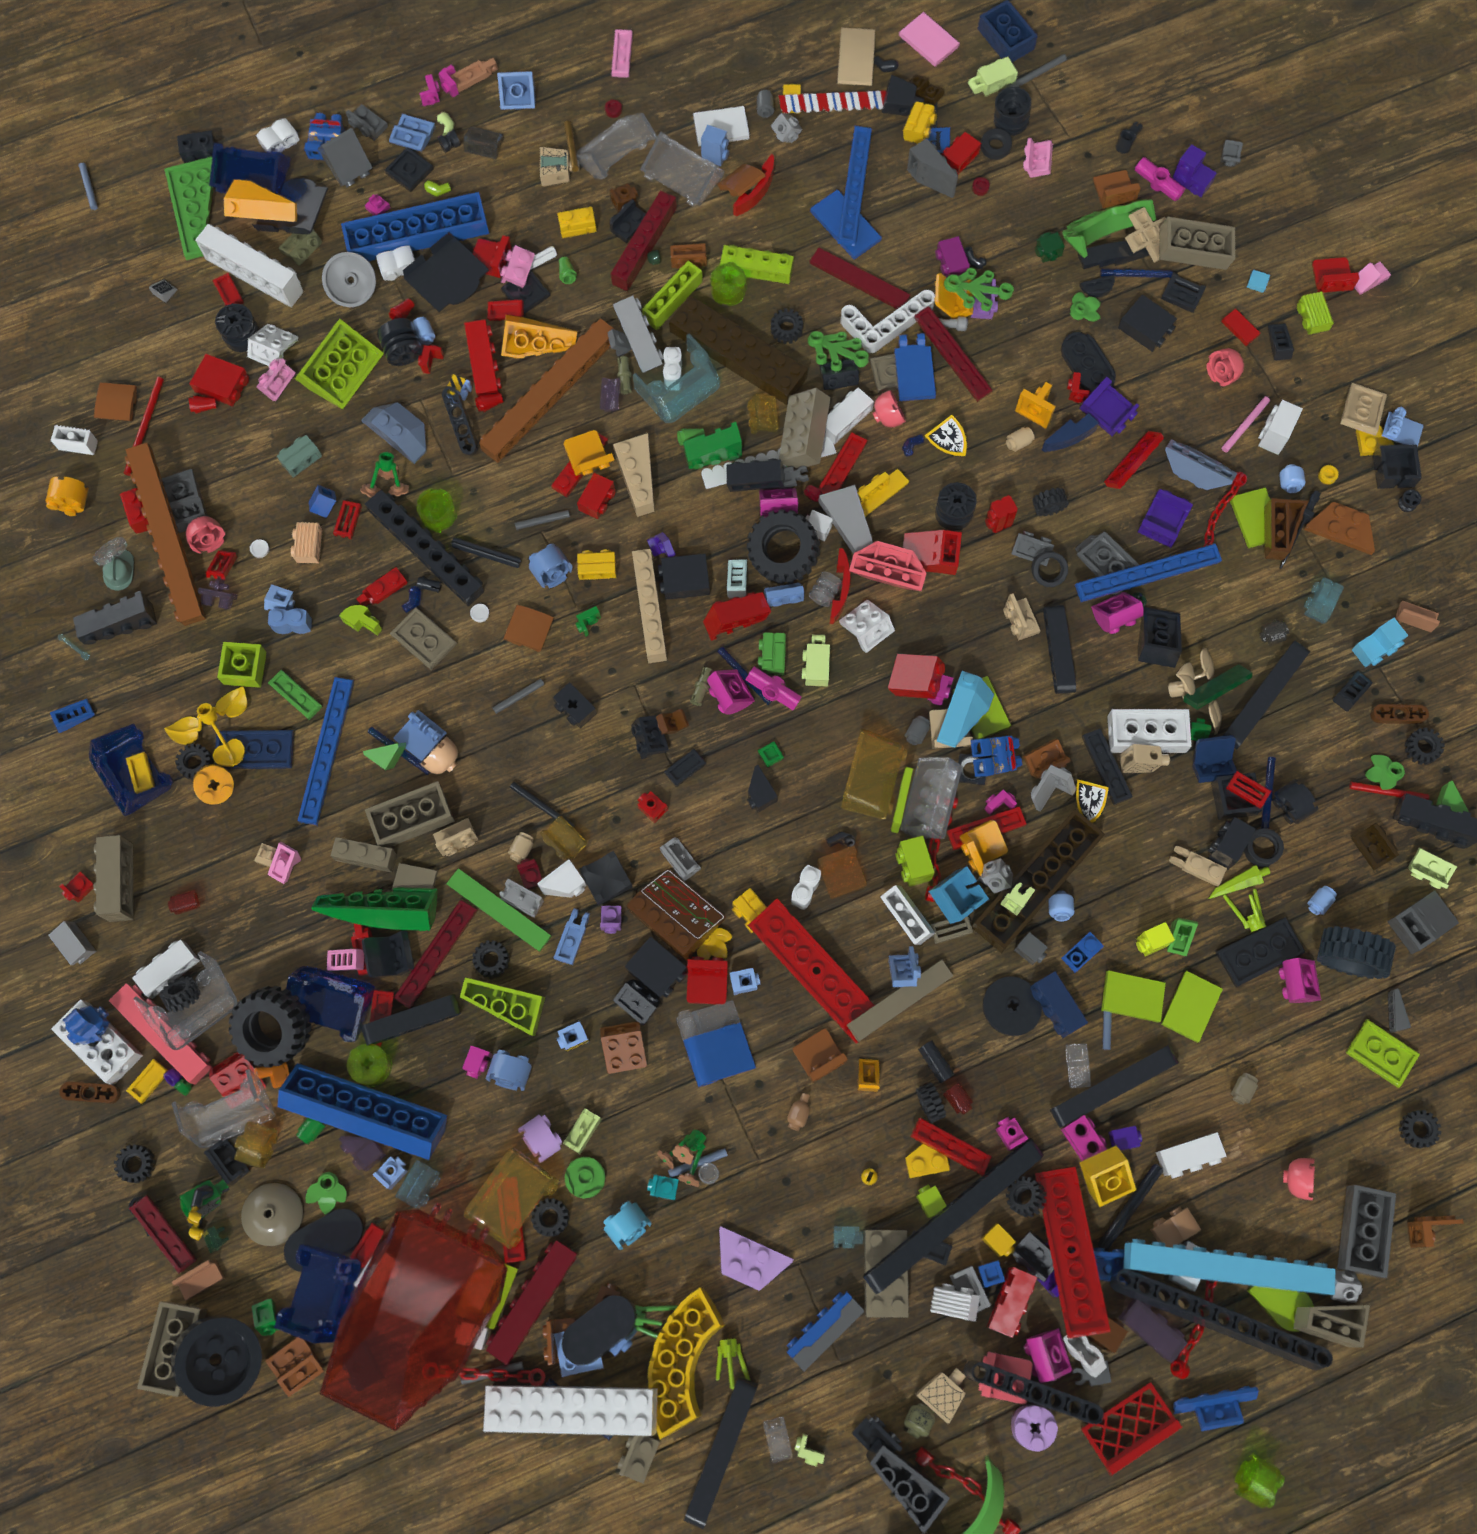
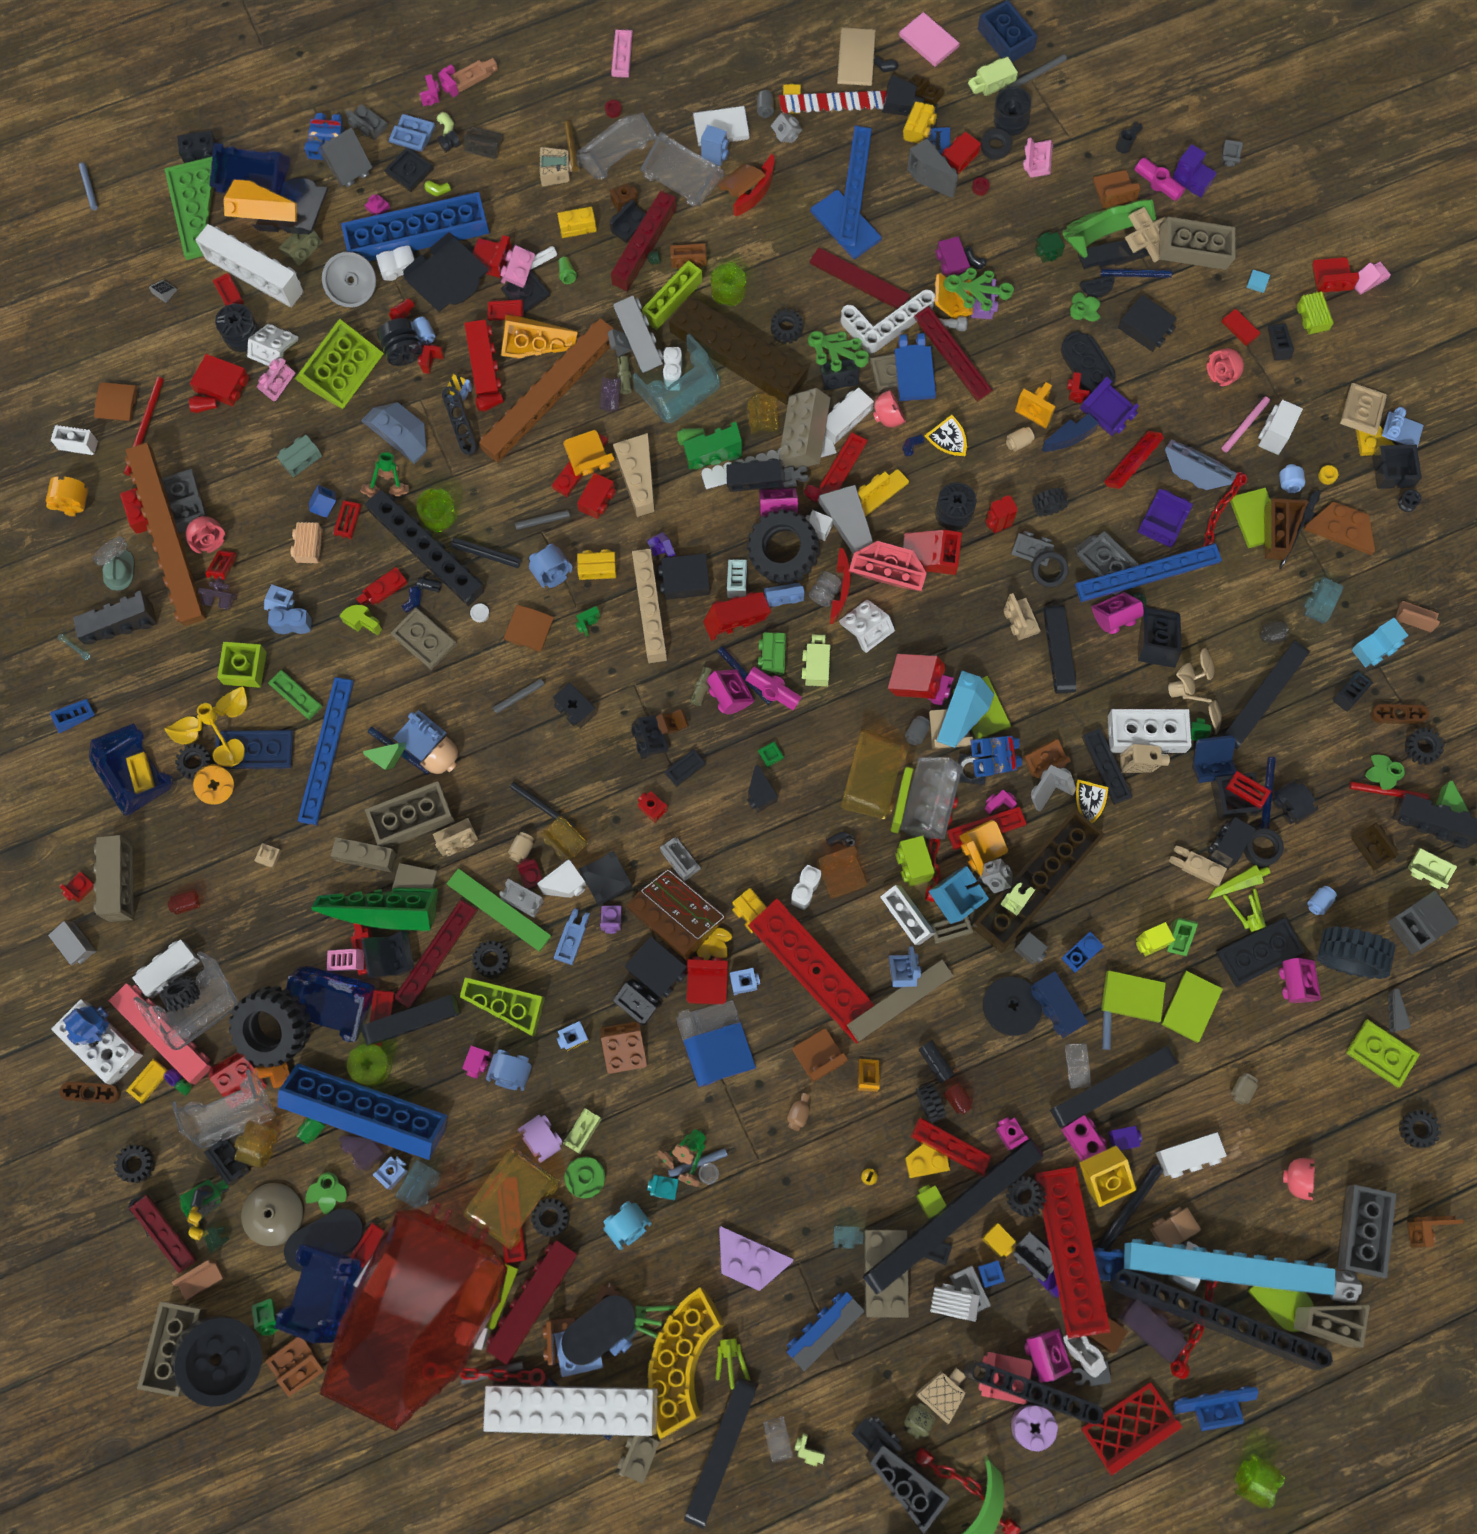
(259, 548): white piece -> none
(278, 136): white brick -> none
(283, 862): bright pink slope -> none
(516, 90): medium blue slope -> none
(760, 264): lime brick -> none
(1011, 1302): wedge -> none
(1061, 906): light blue head -> none
(1181, 296): black plate -> none
(1218, 686): dark green tile -> none

